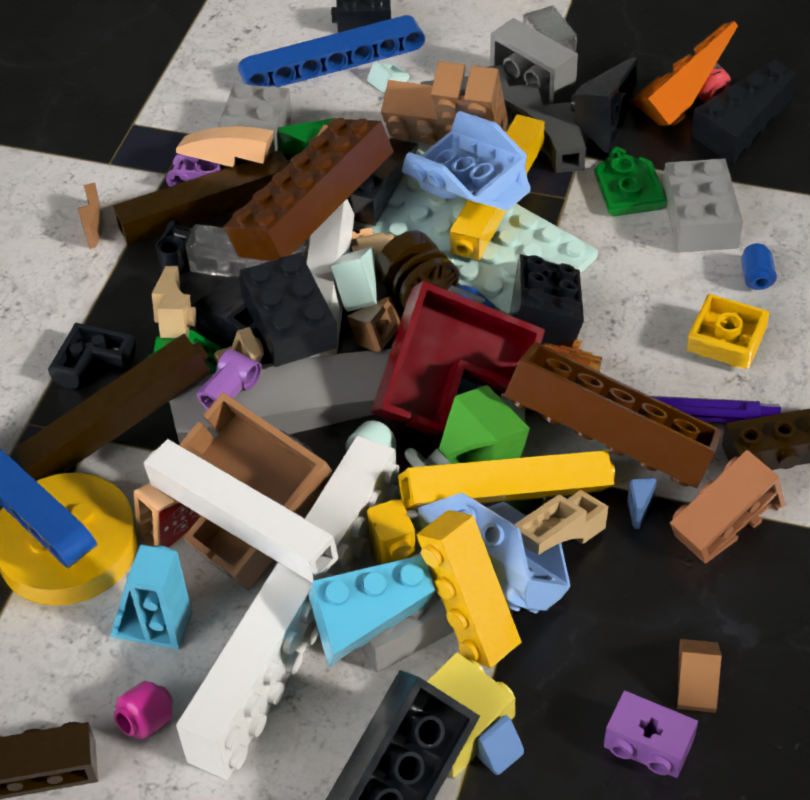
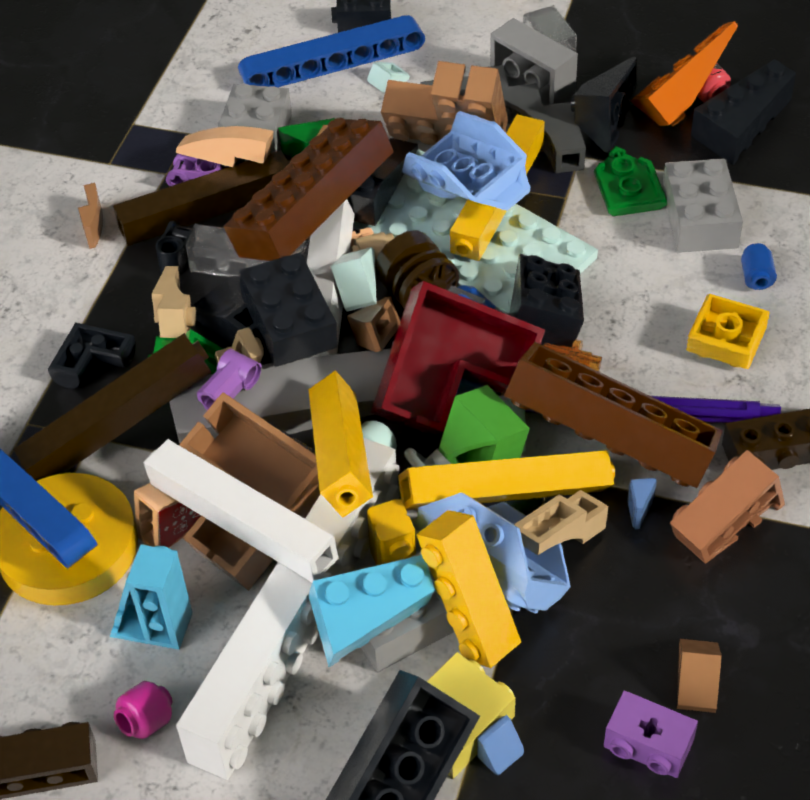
(339, 445): none -> yellow brick

